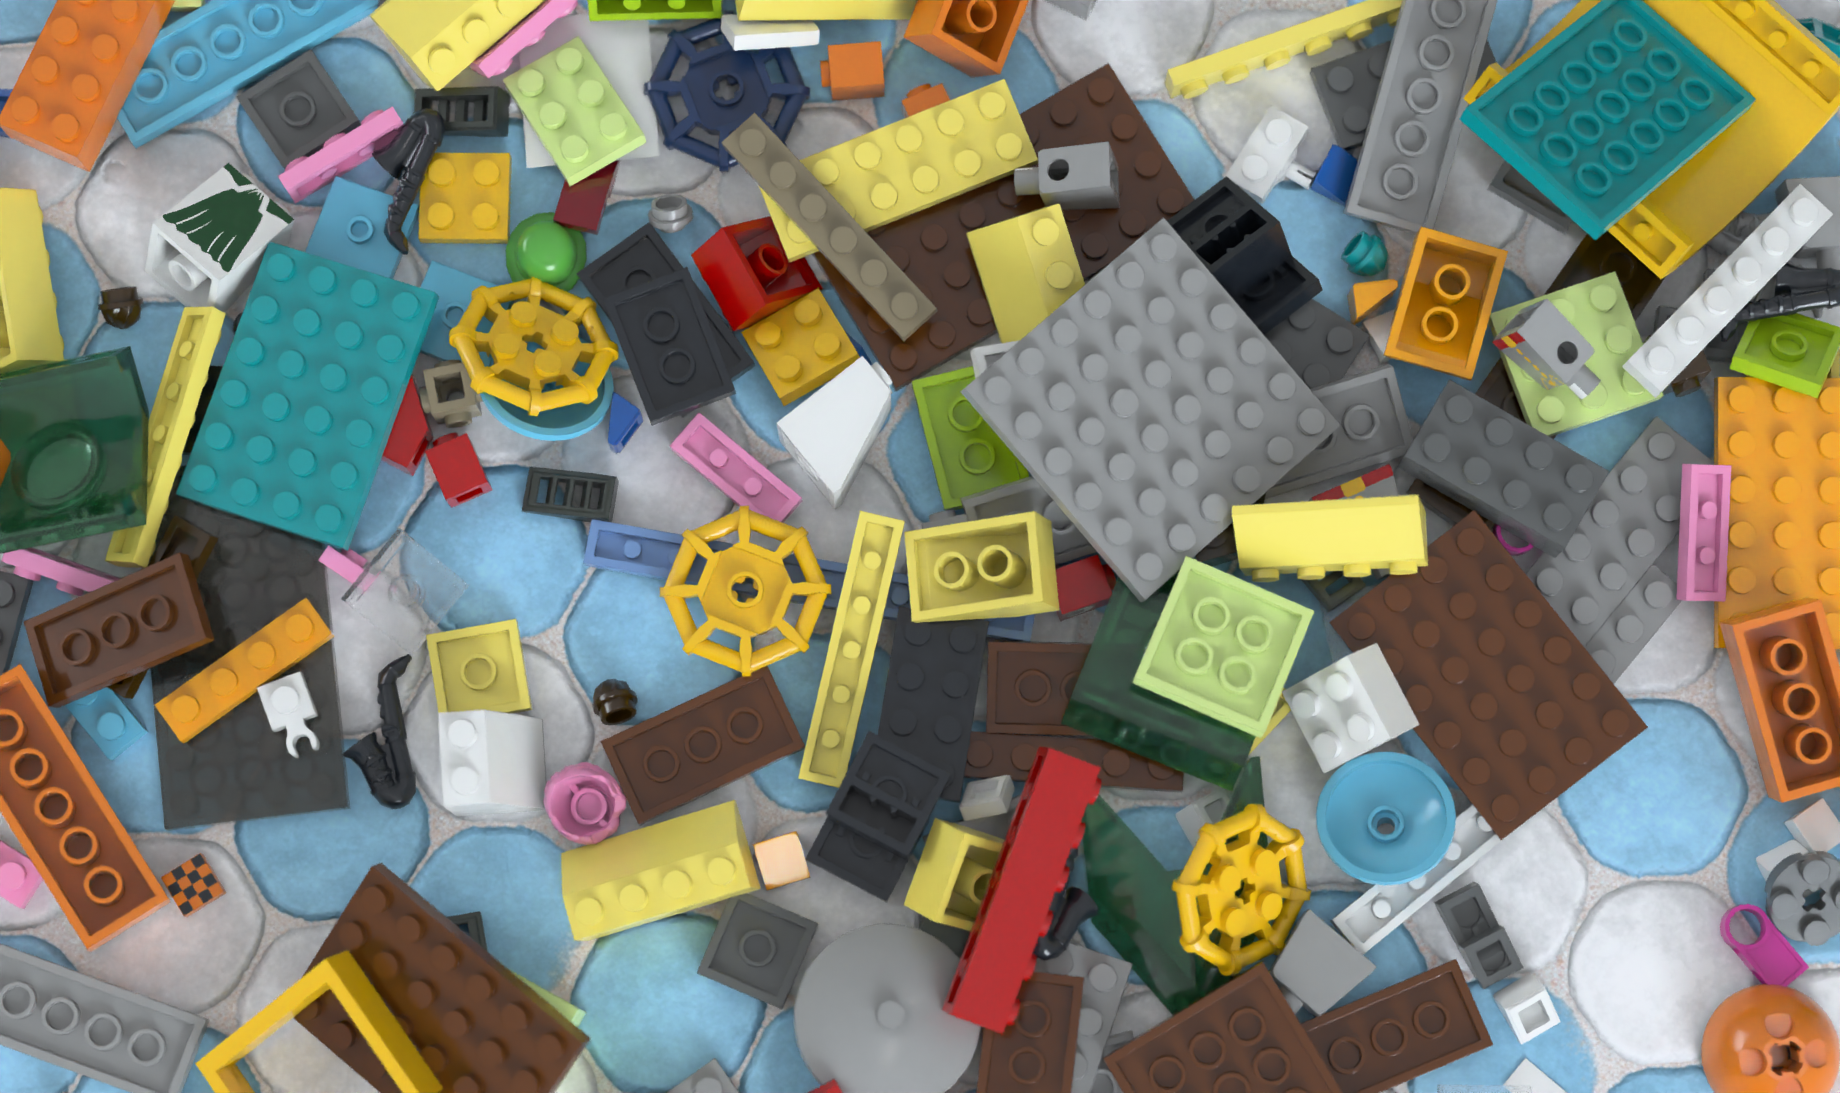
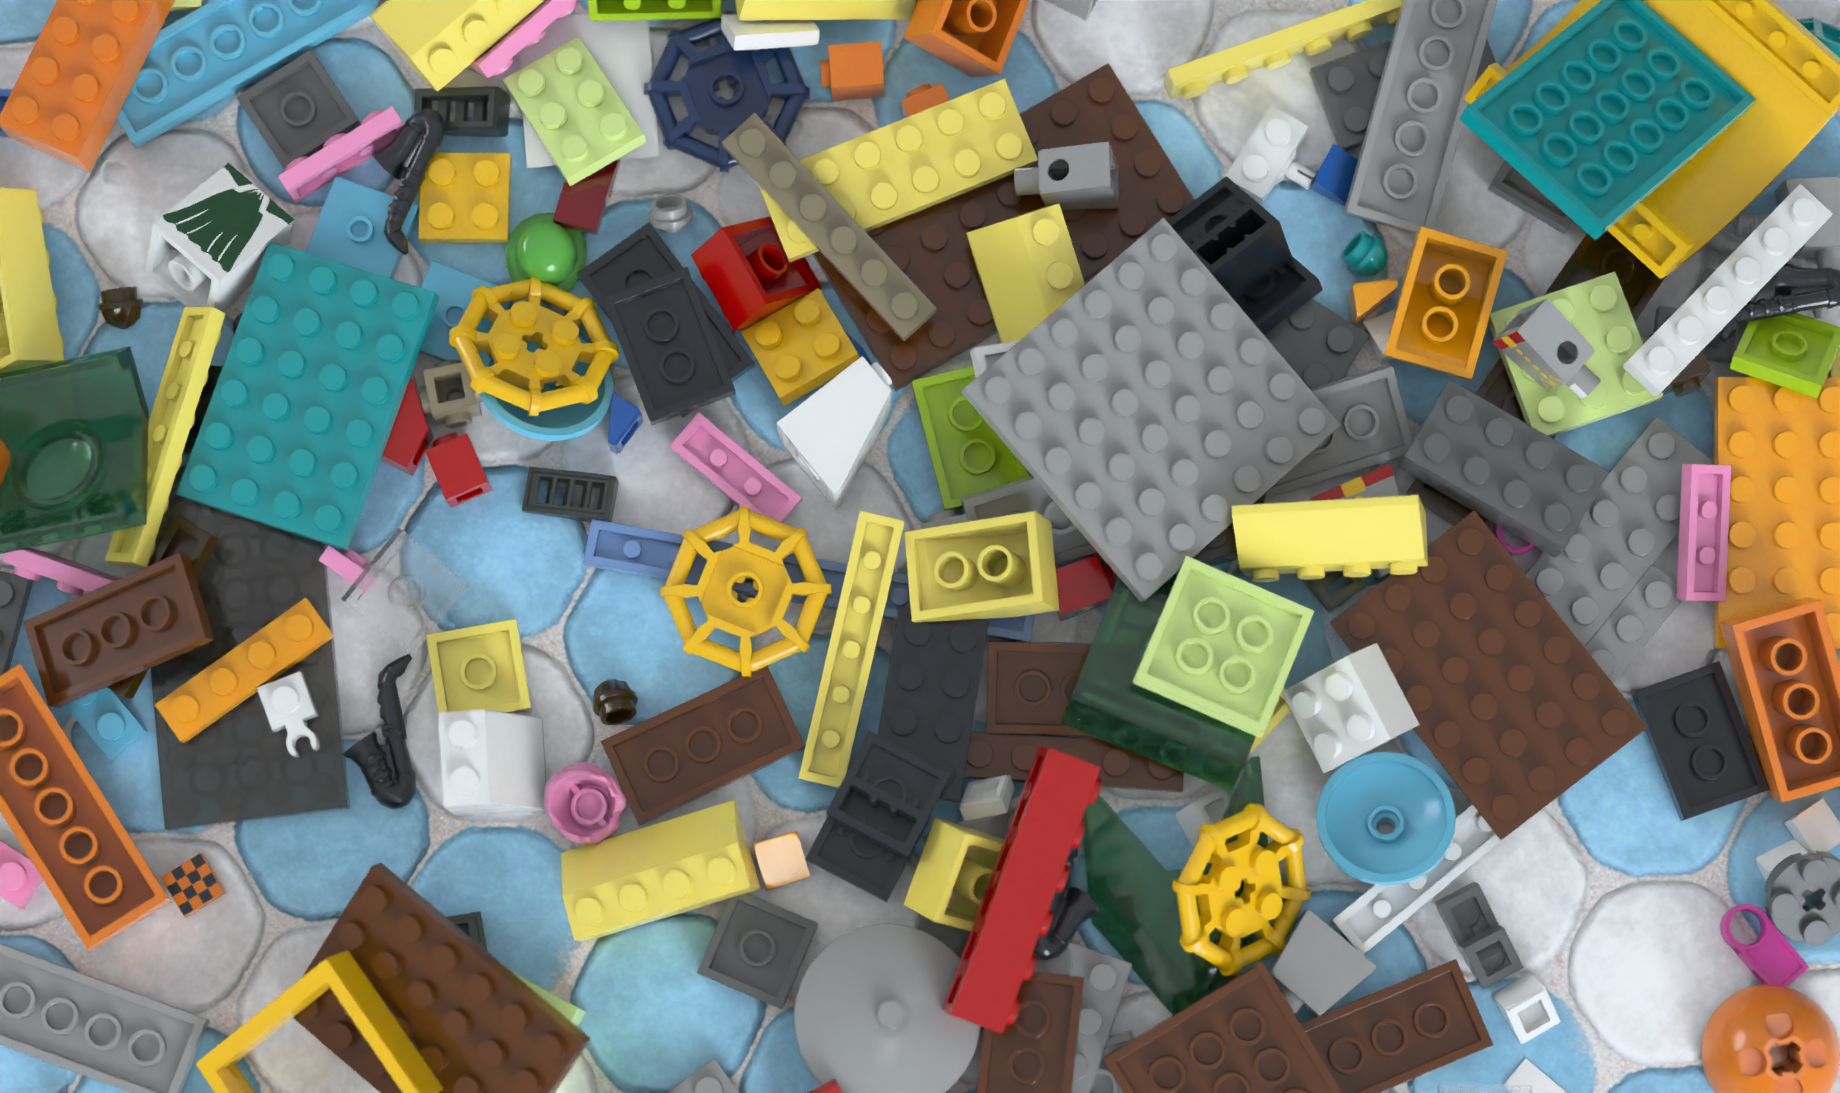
(1700, 741): none -> black plate

